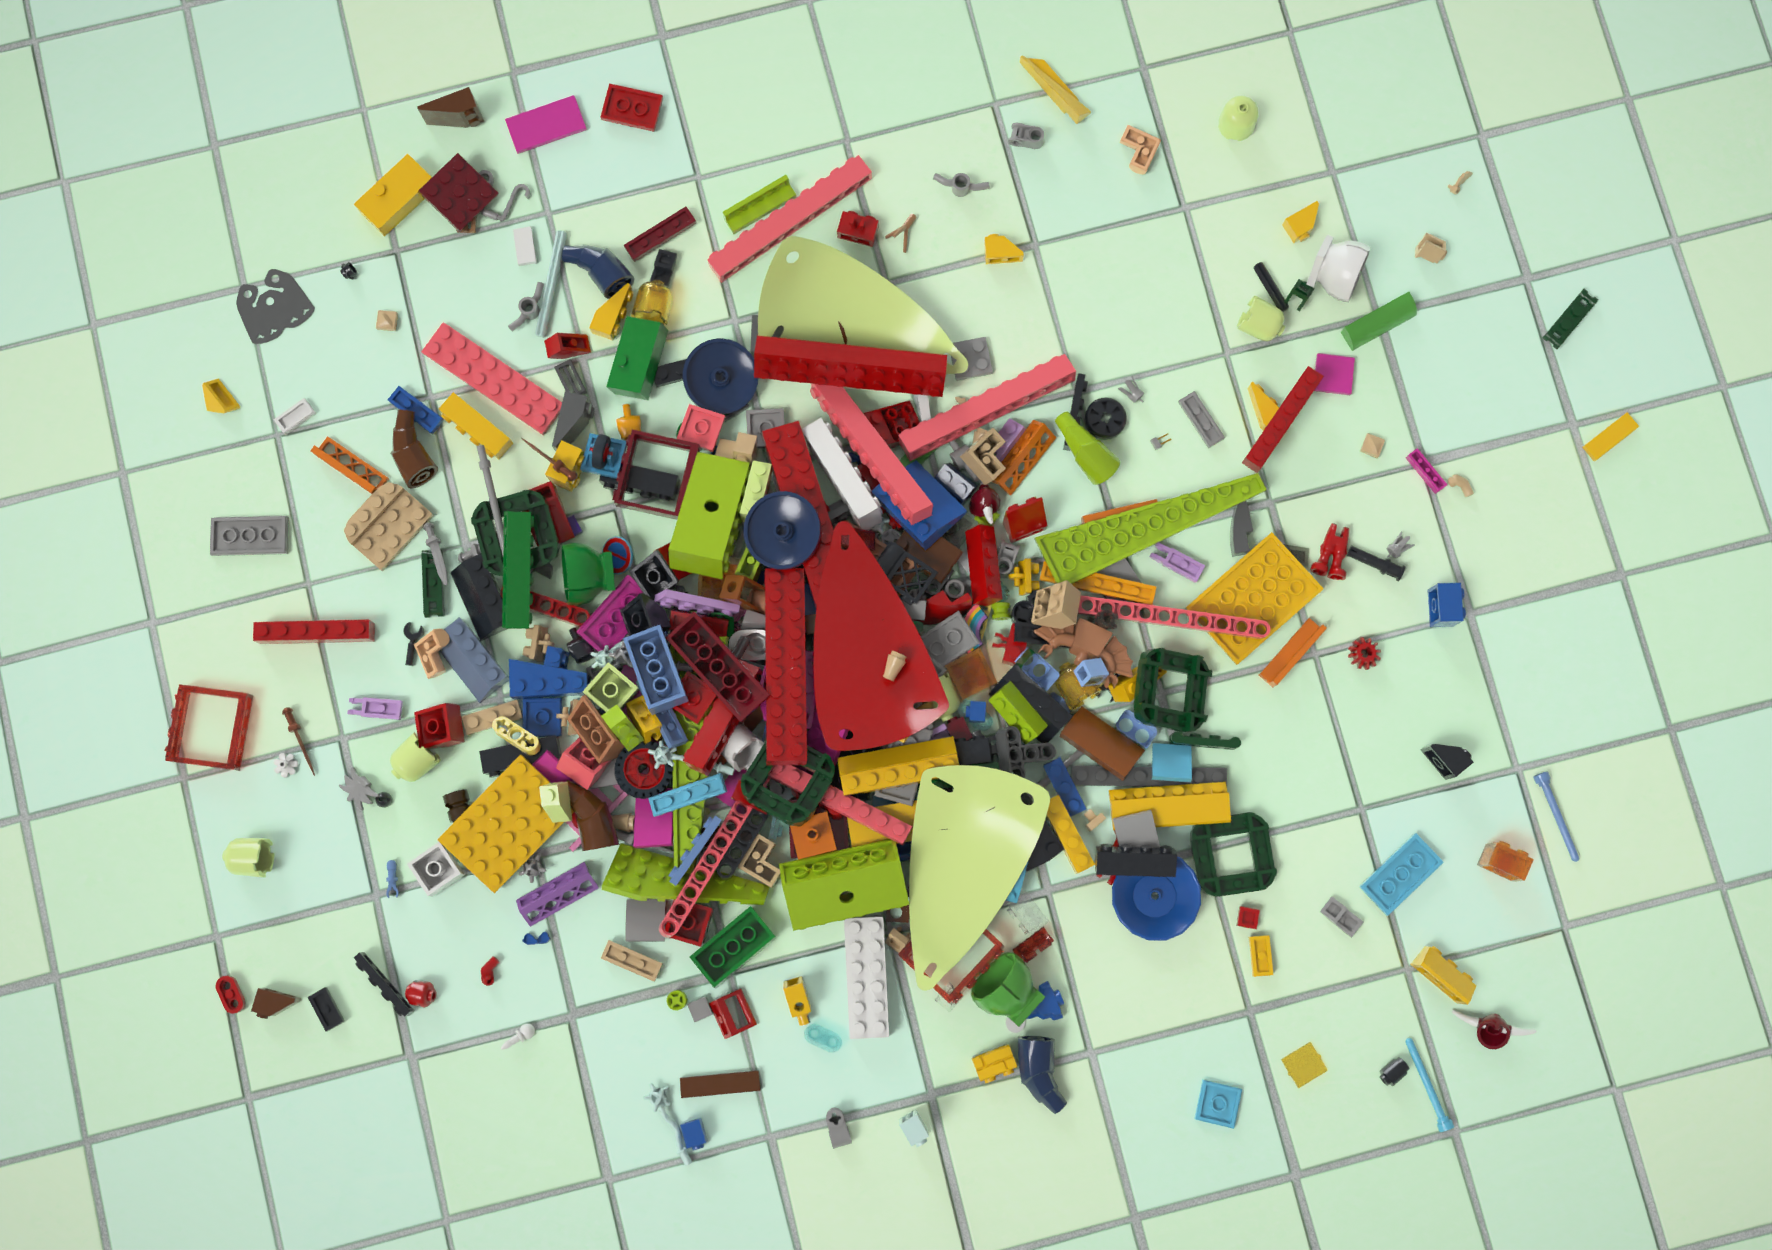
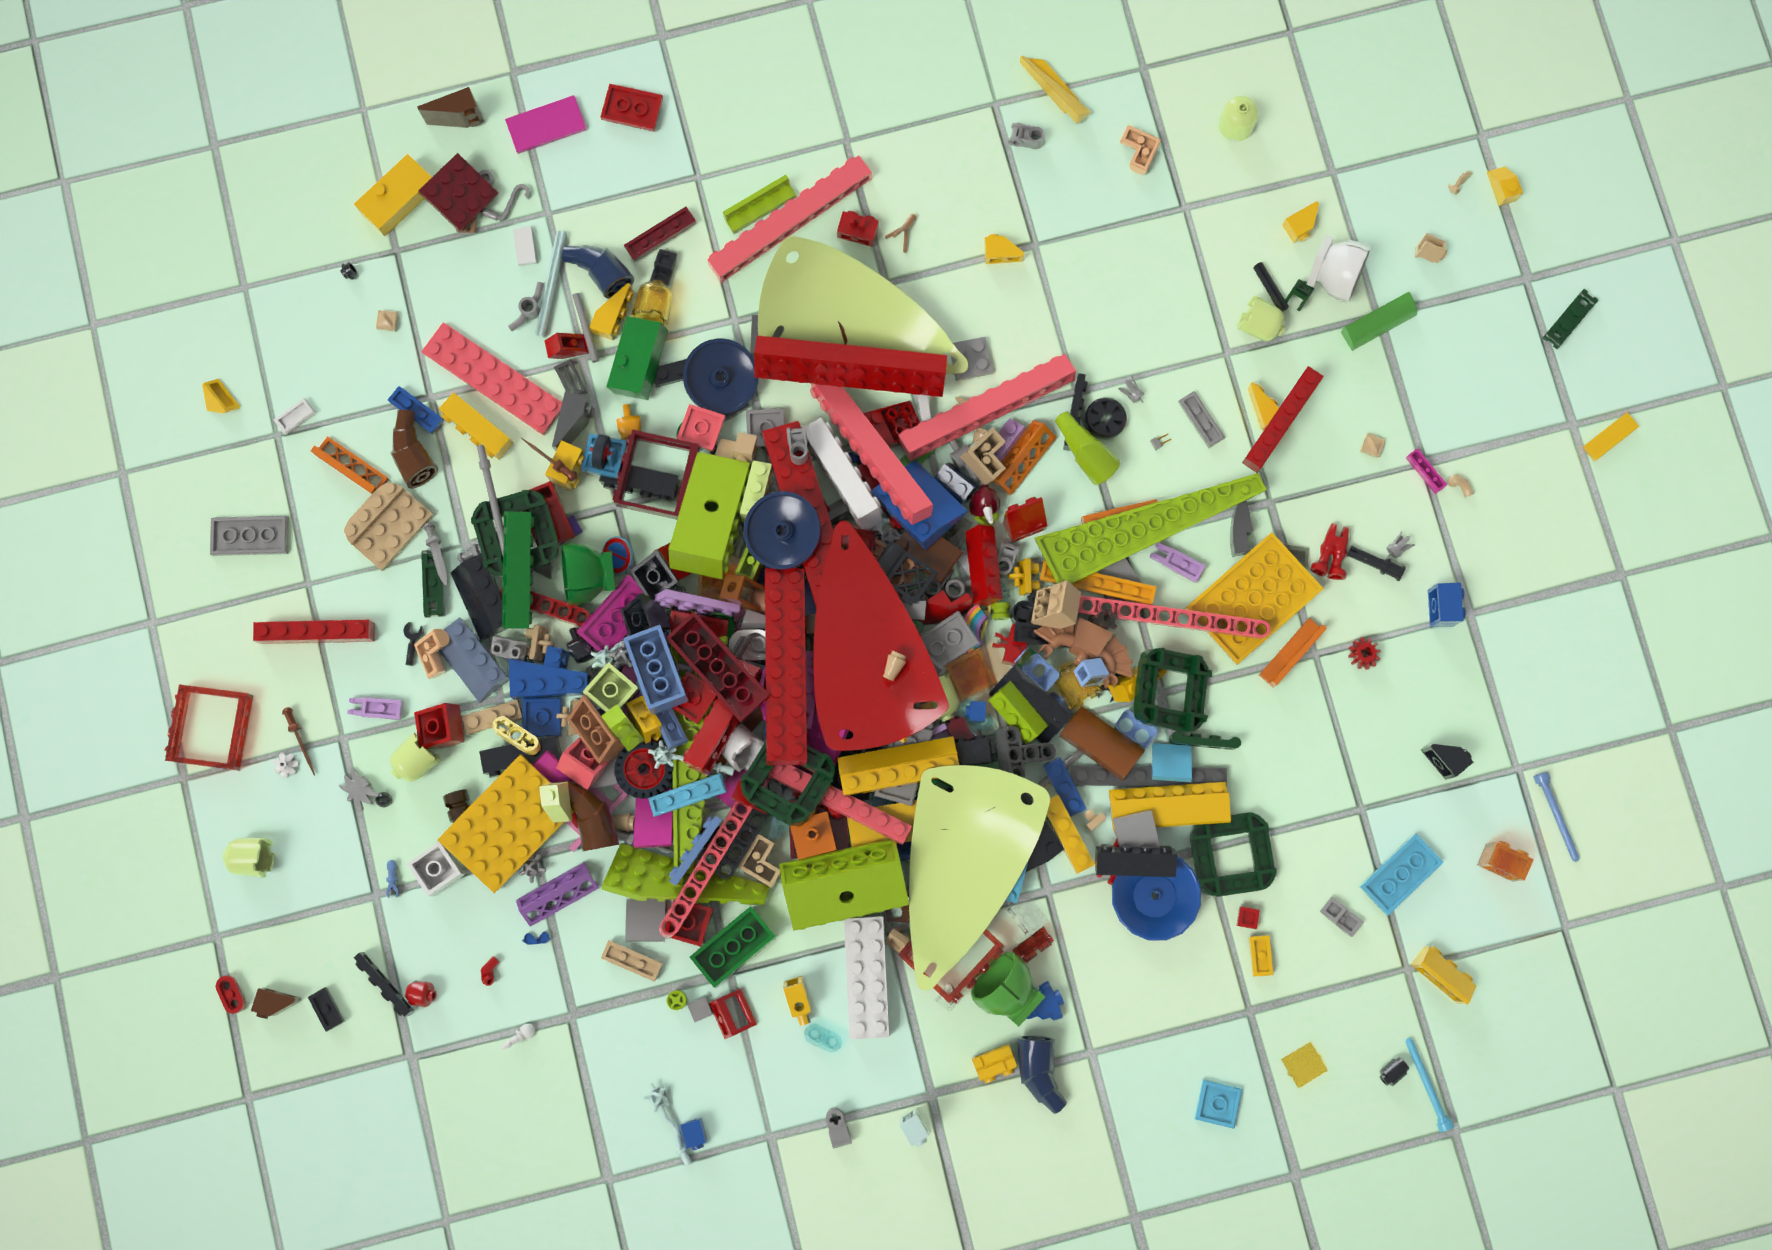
(278, 315): dark grey piece -> none
(508, 648): none -> light grey hips
(585, 327): none -> light grey piece
(720, 1084): reddish brown tile -> none
(797, 442): none -> light grey piece
(960, 177): light grey piece -> none
(1012, 1027): white piece -> none
(1337, 373): dark pink tile -> none
(1493, 1030): dark red helmet -> none
(1504, 185): none -> yellow slope

